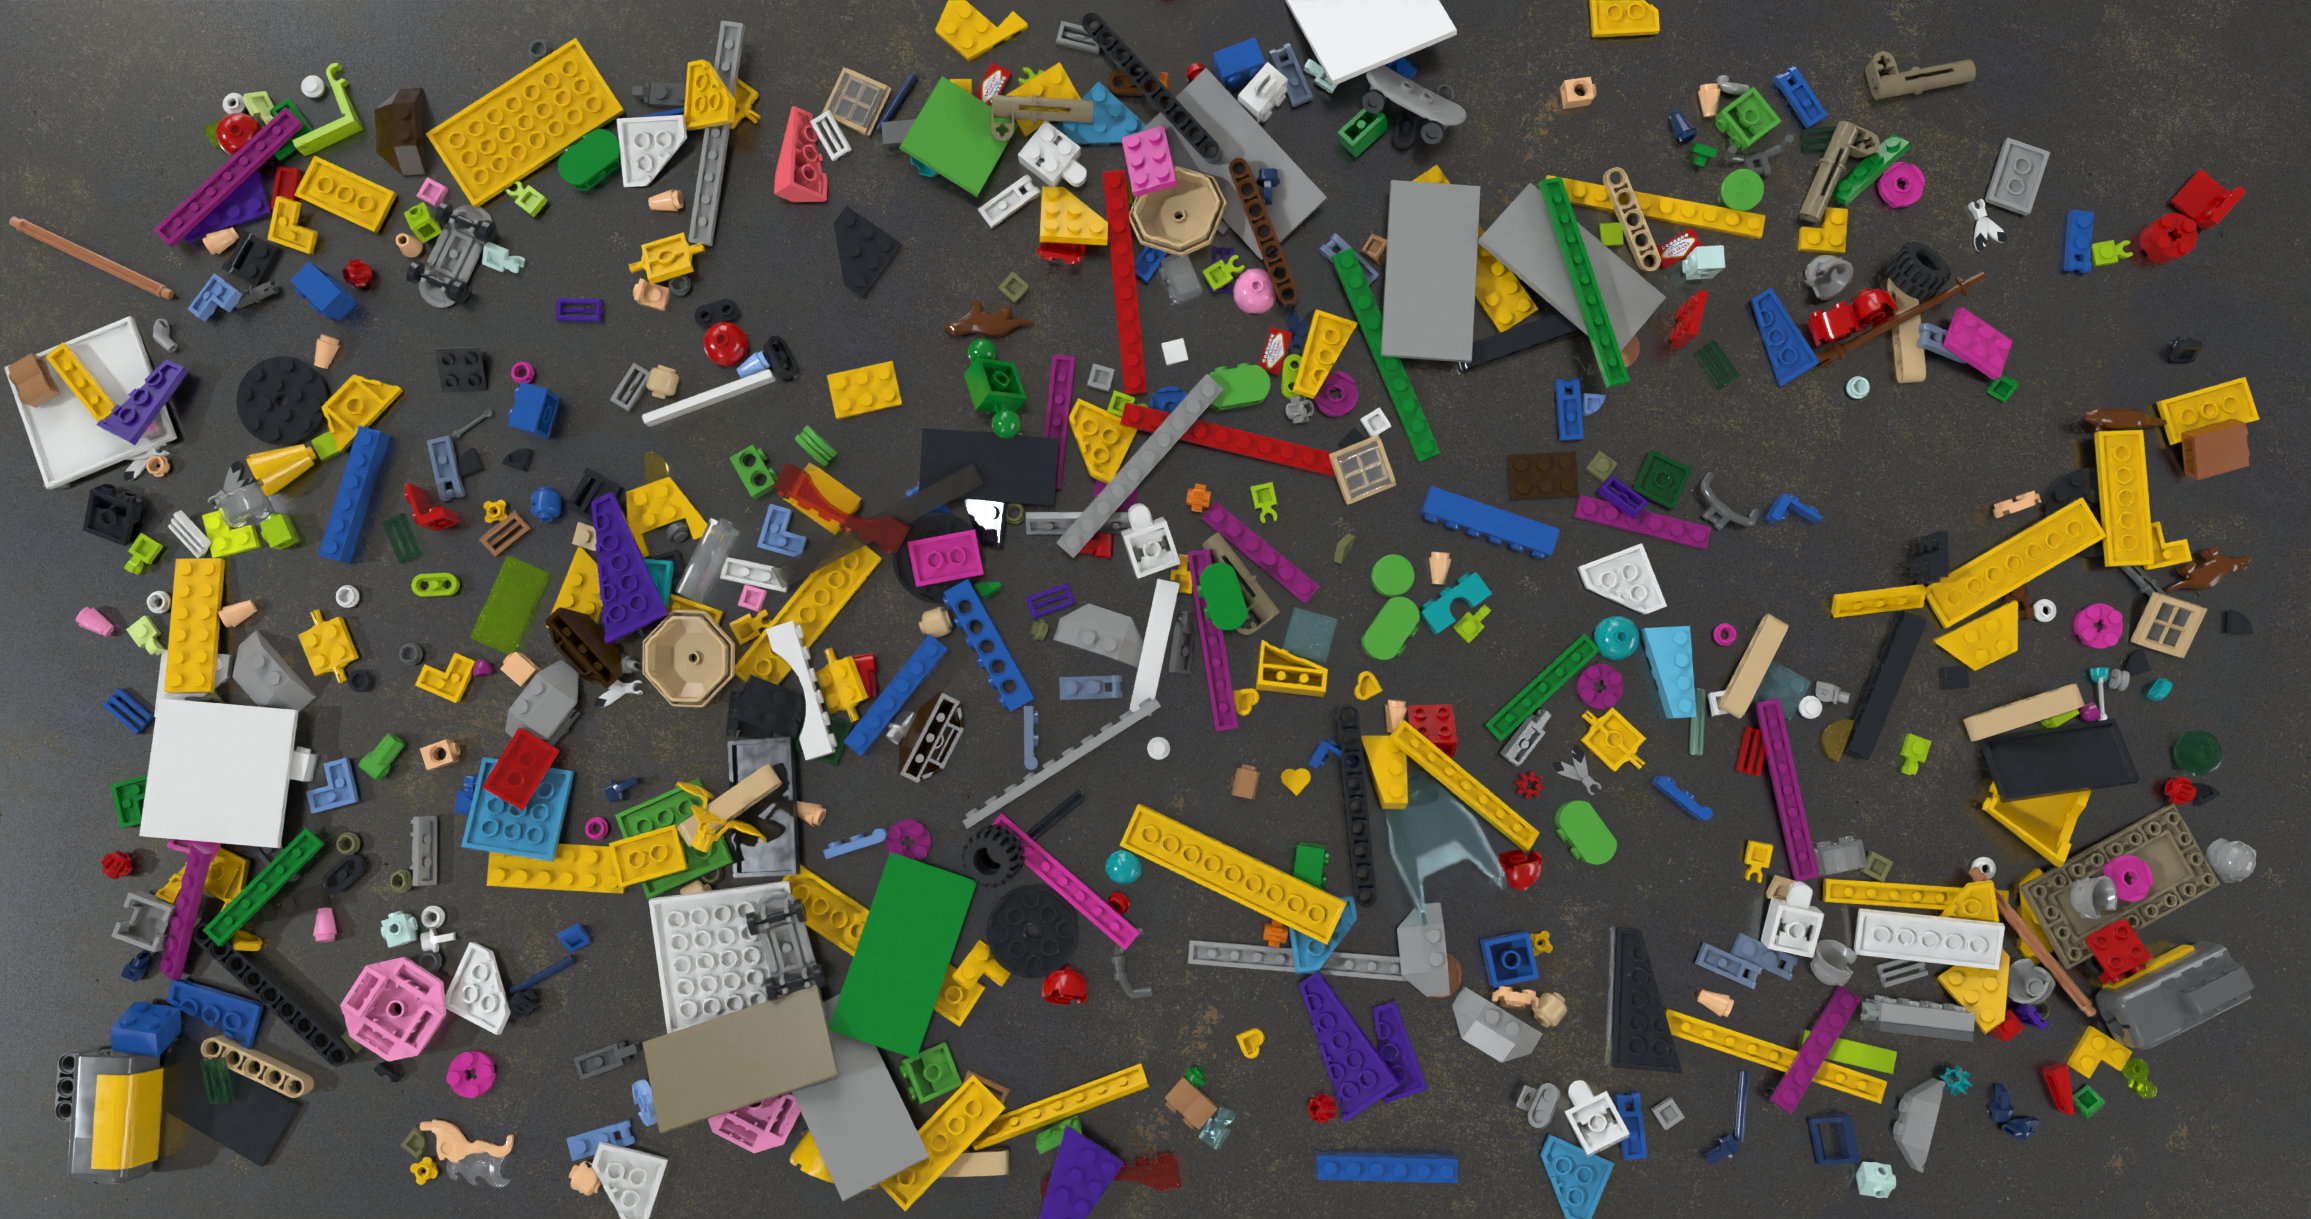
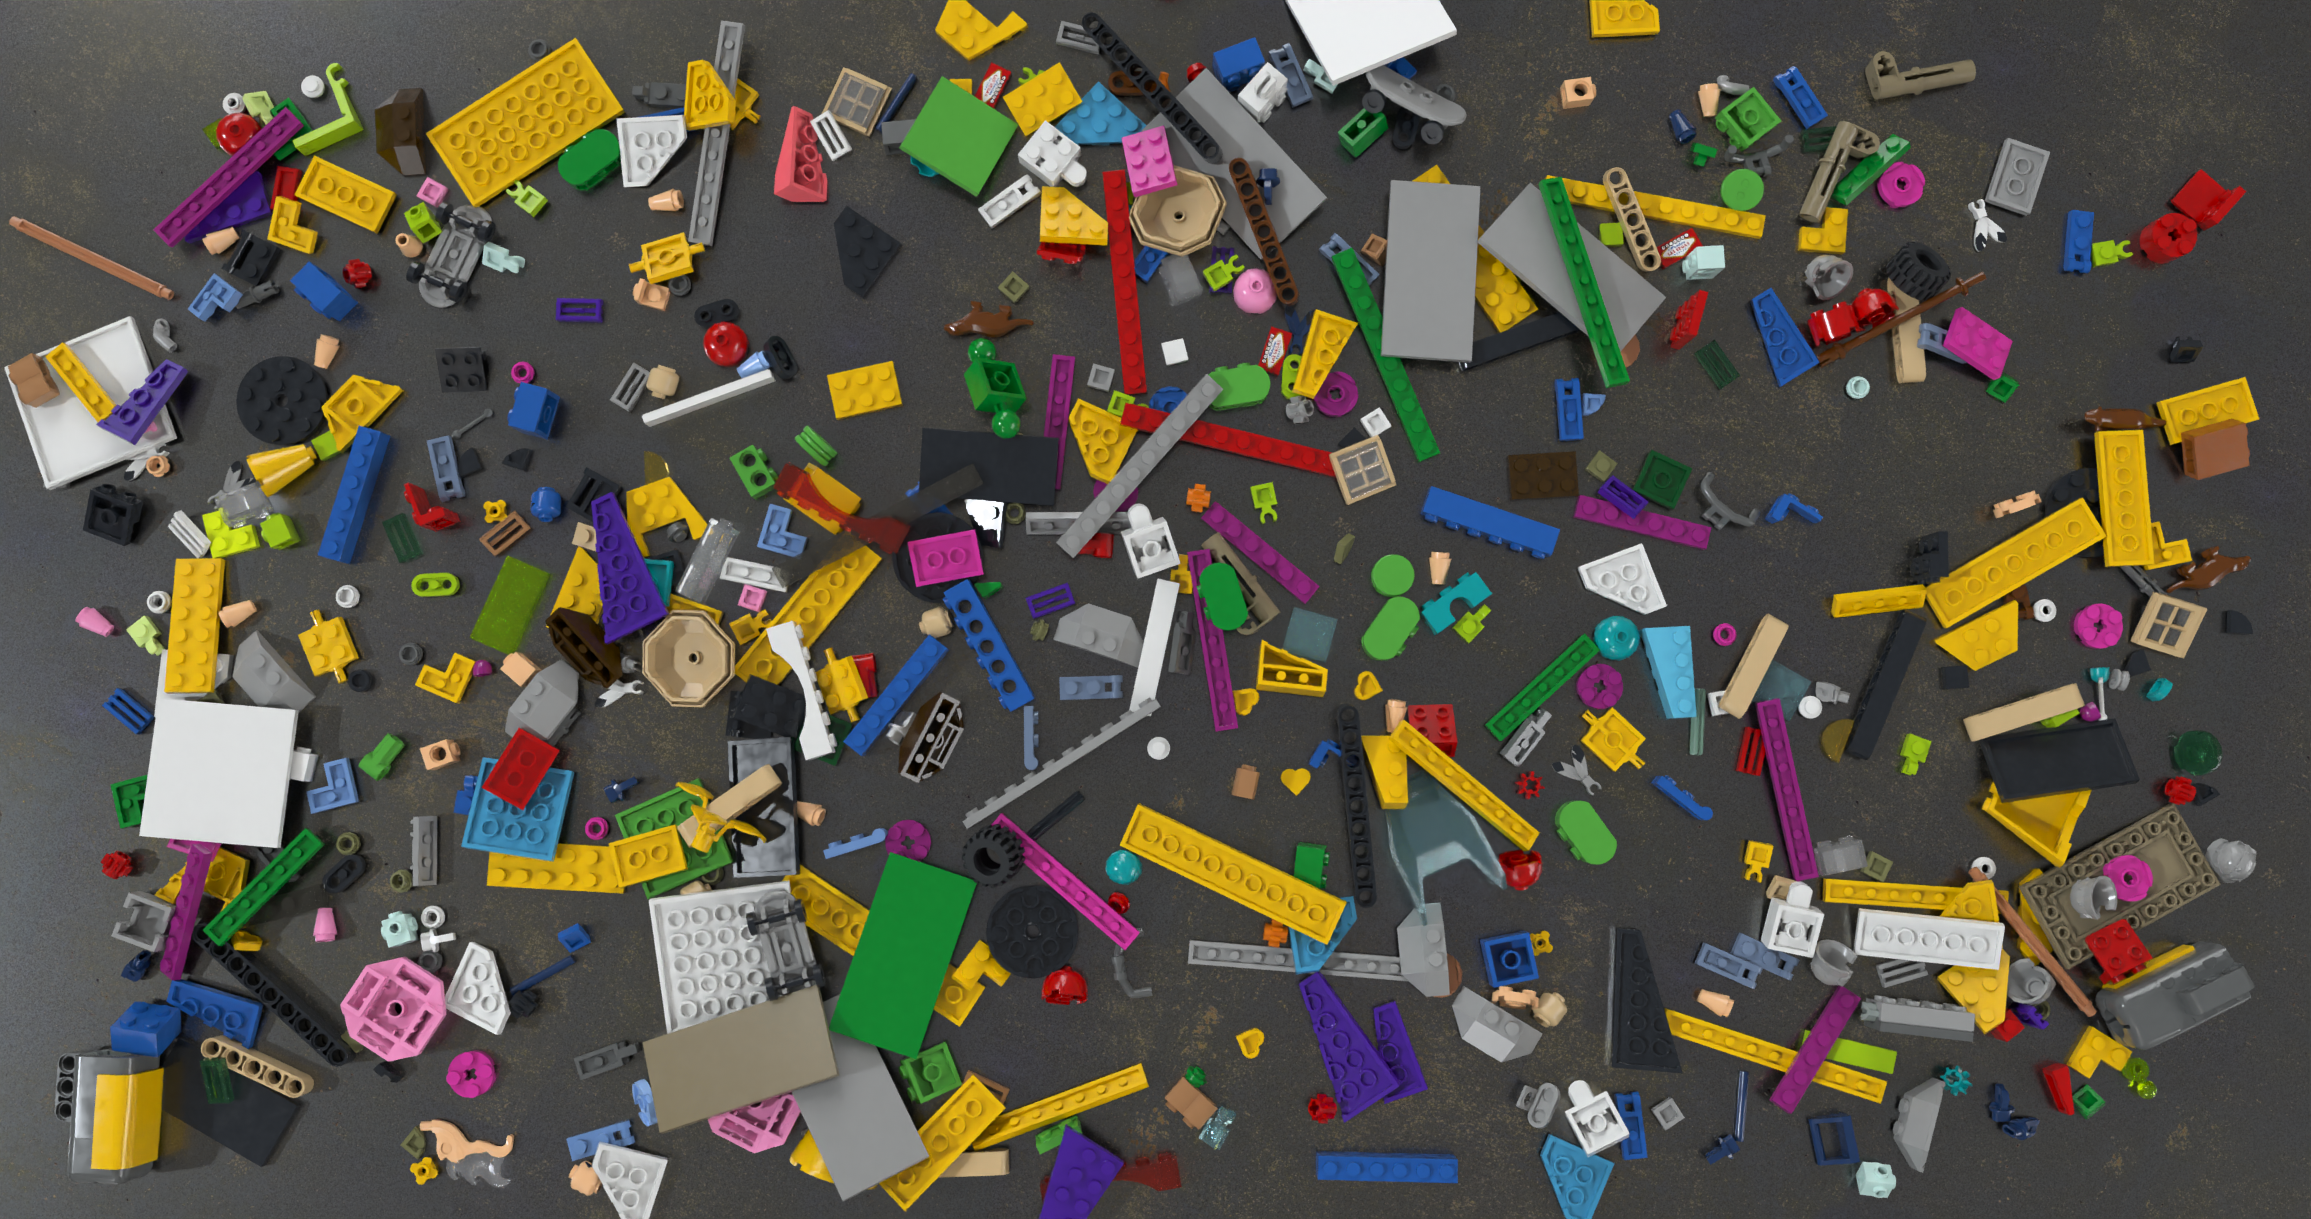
(143, 550): lime plate -> none
(1008, 107): dark tan piece -> none

